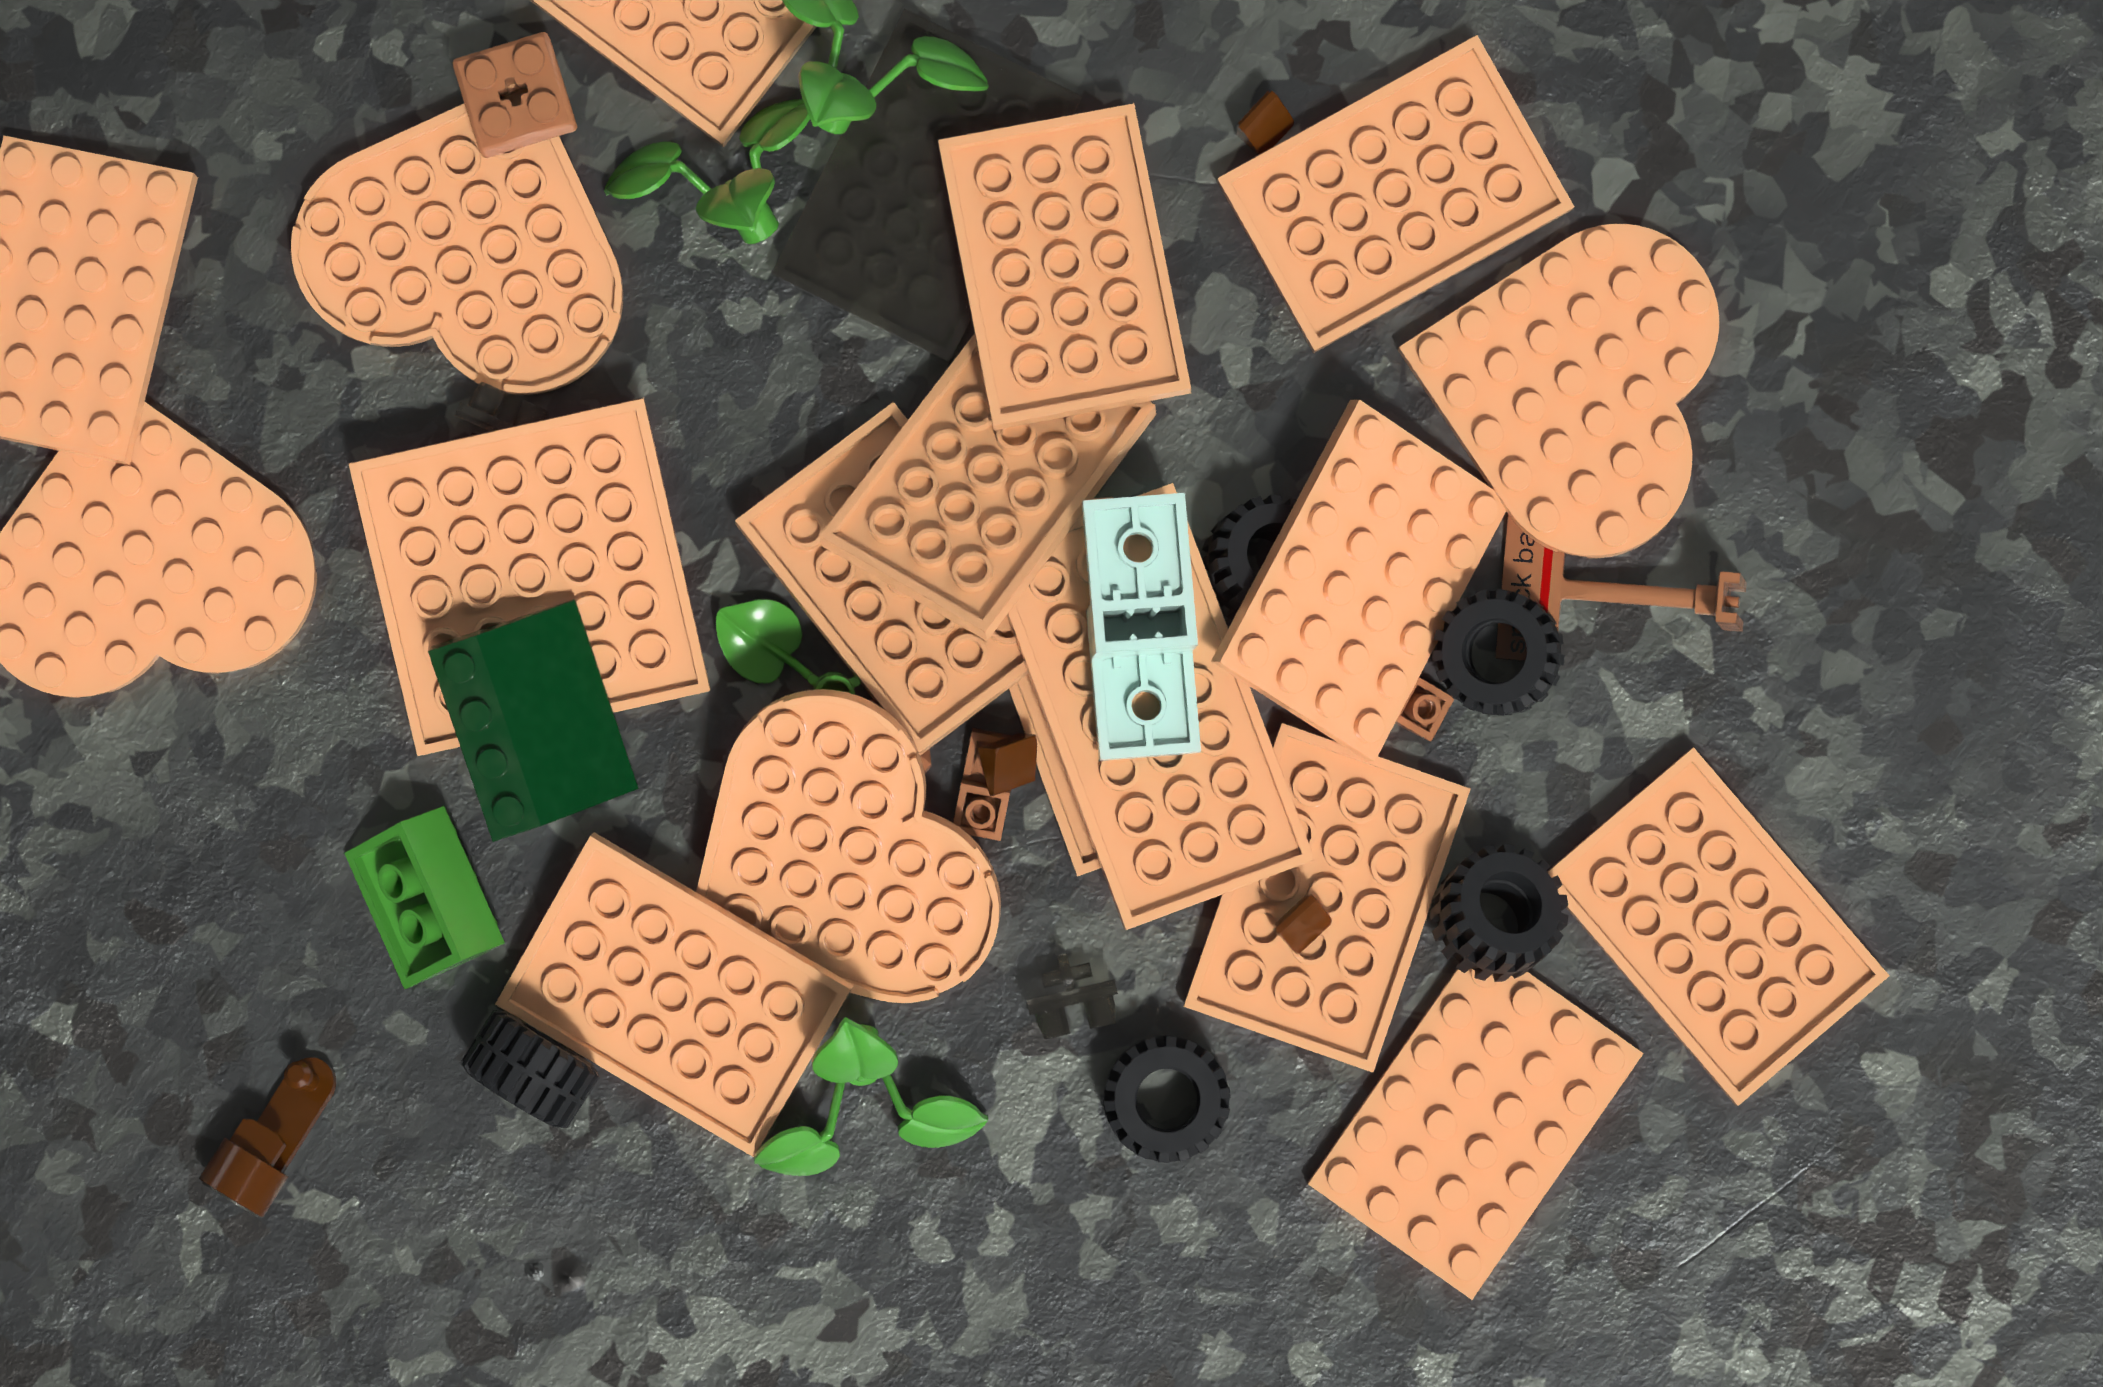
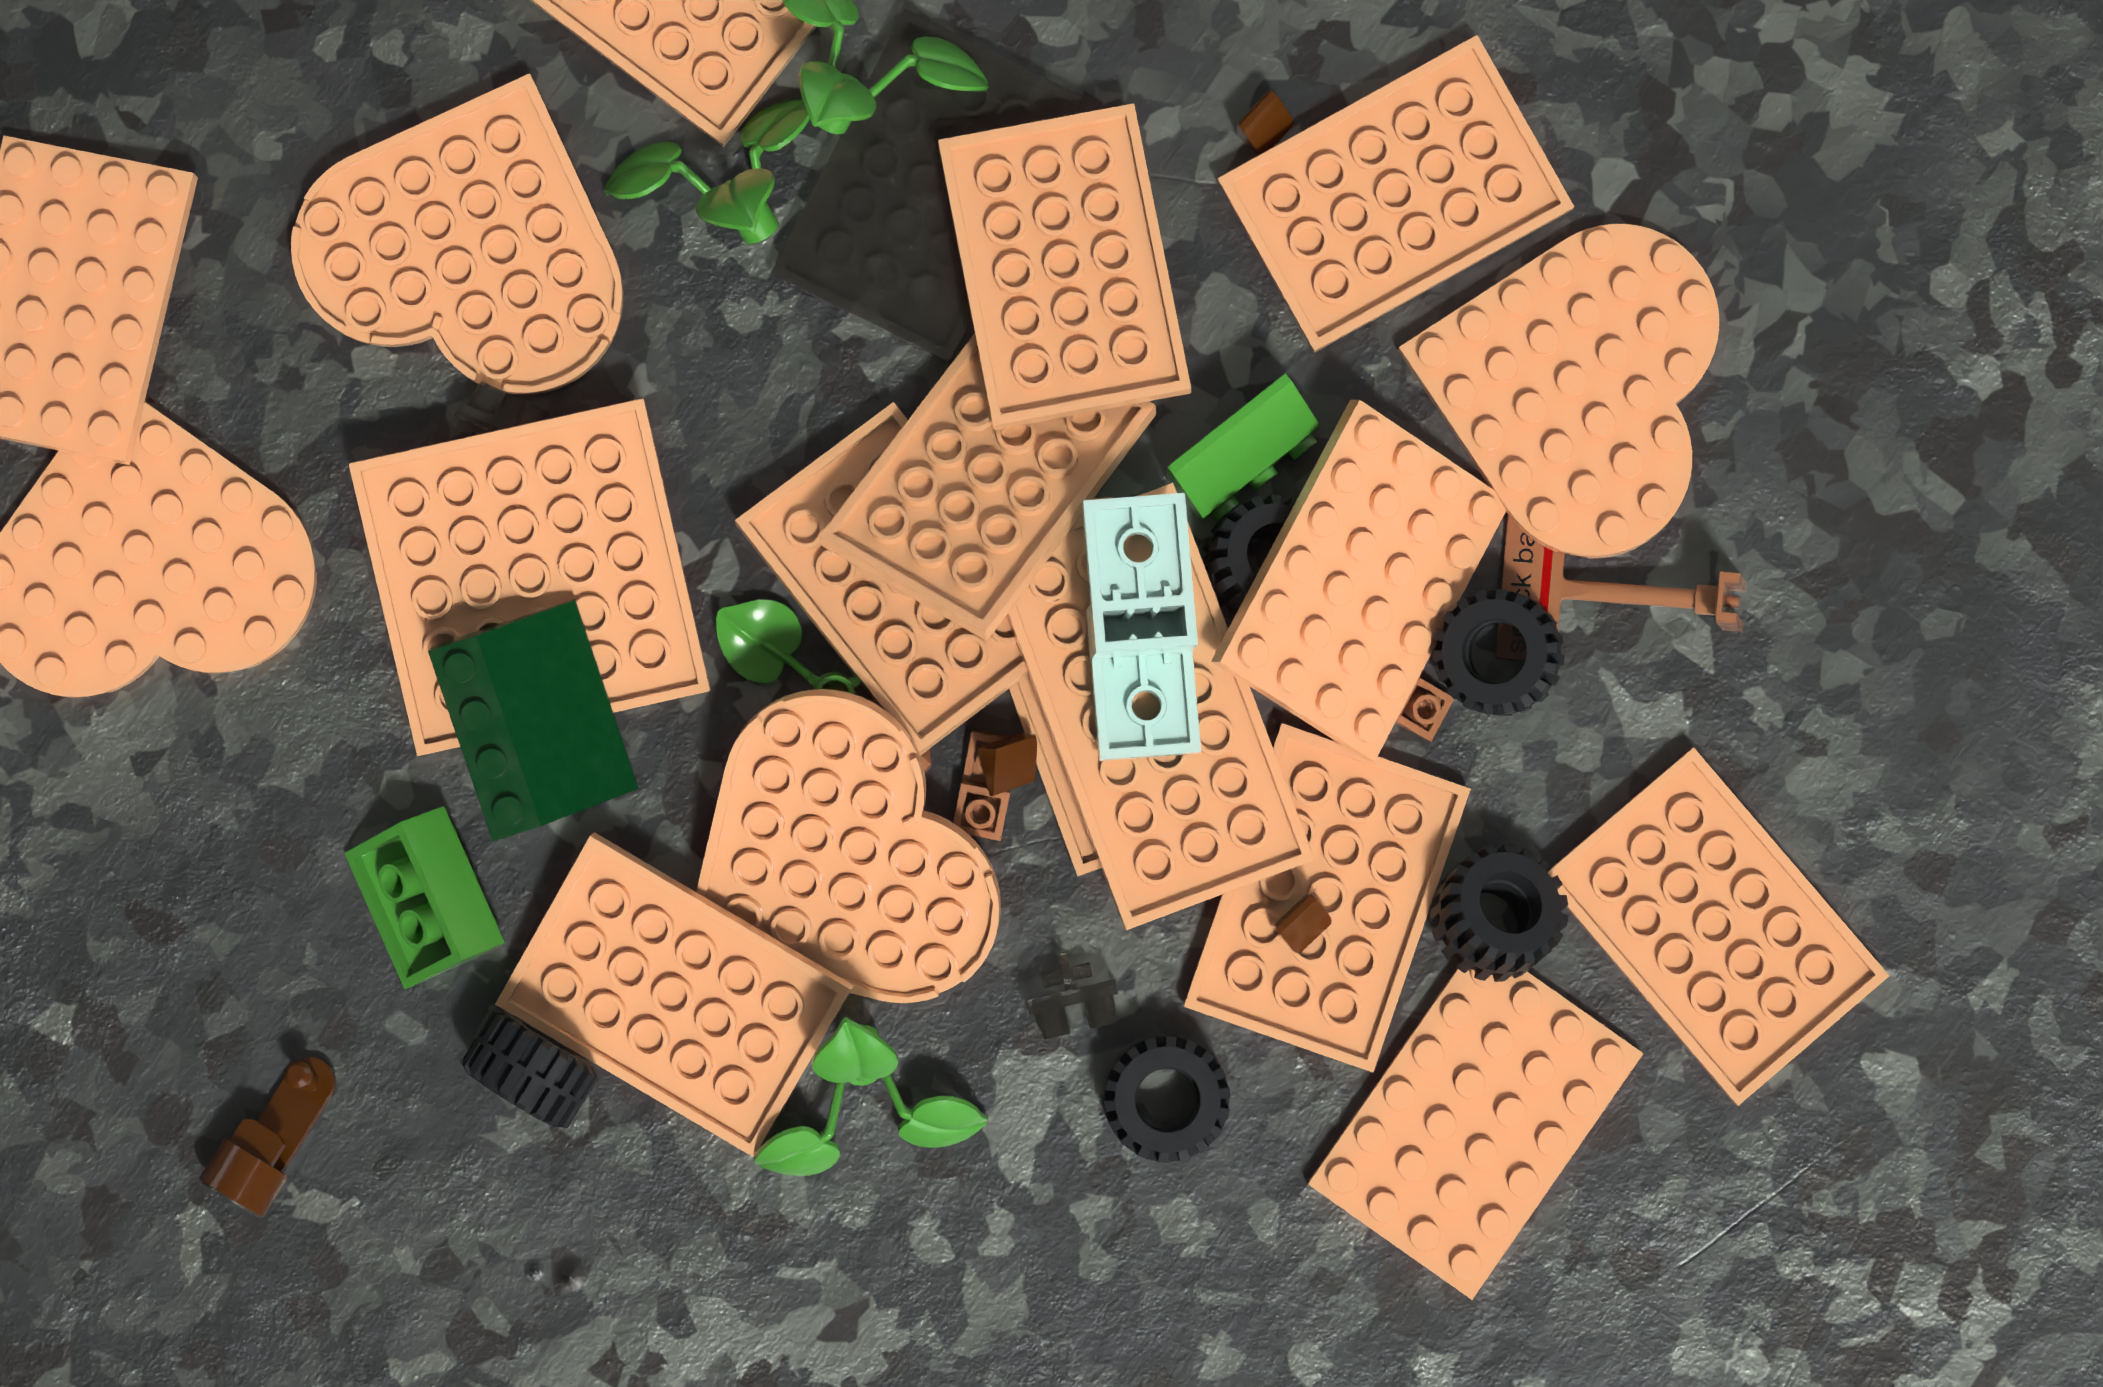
(543, 110): nougat brick -> none
(1244, 450): none -> bright green slope

